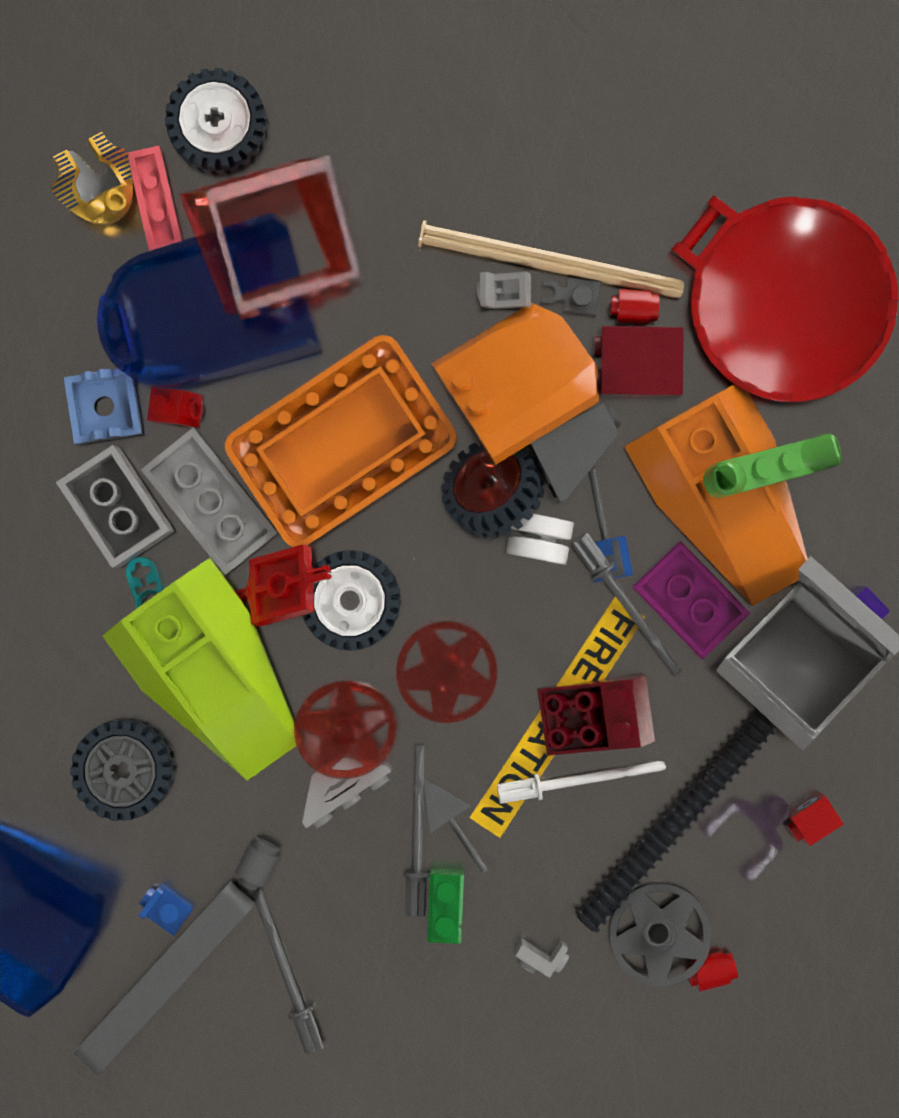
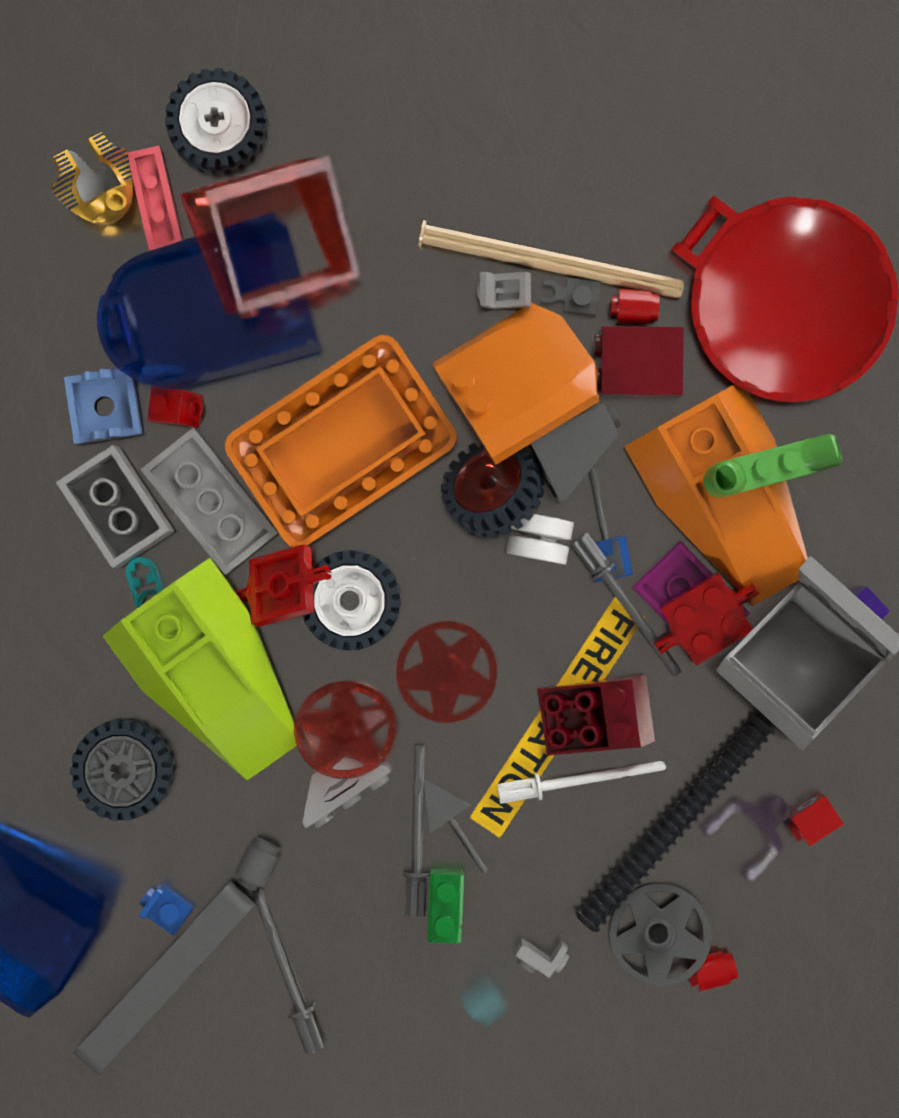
(484, 1002): none -> clear light blue brick
(706, 618): none -> red plate

